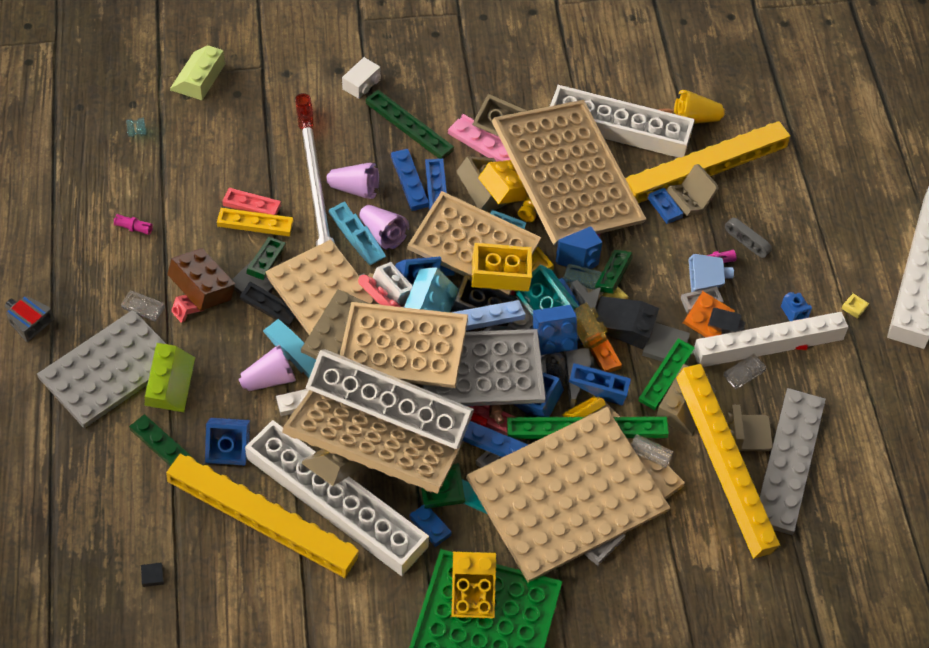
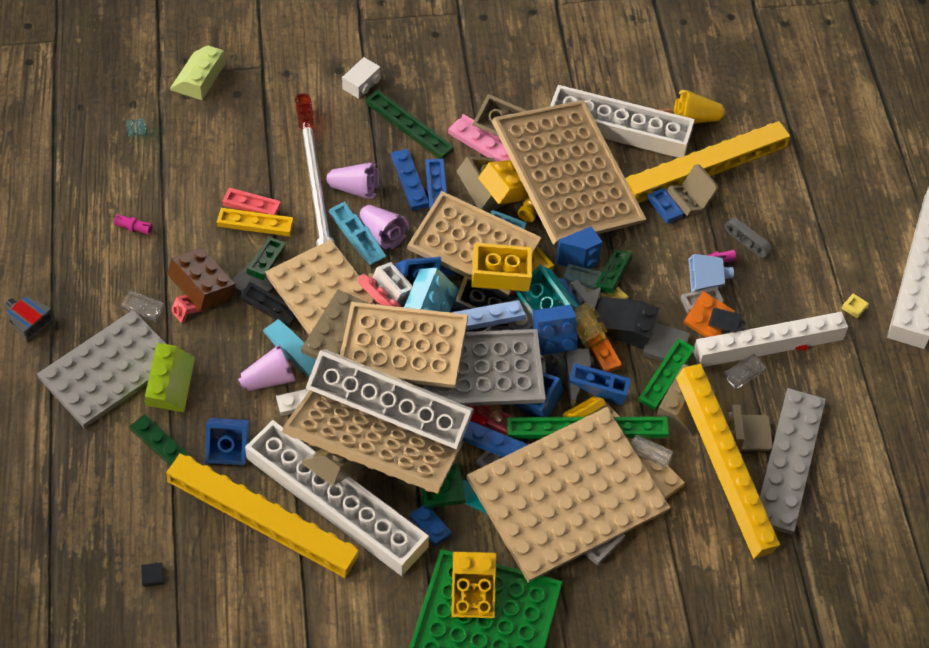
(795, 306): blue brick -> none

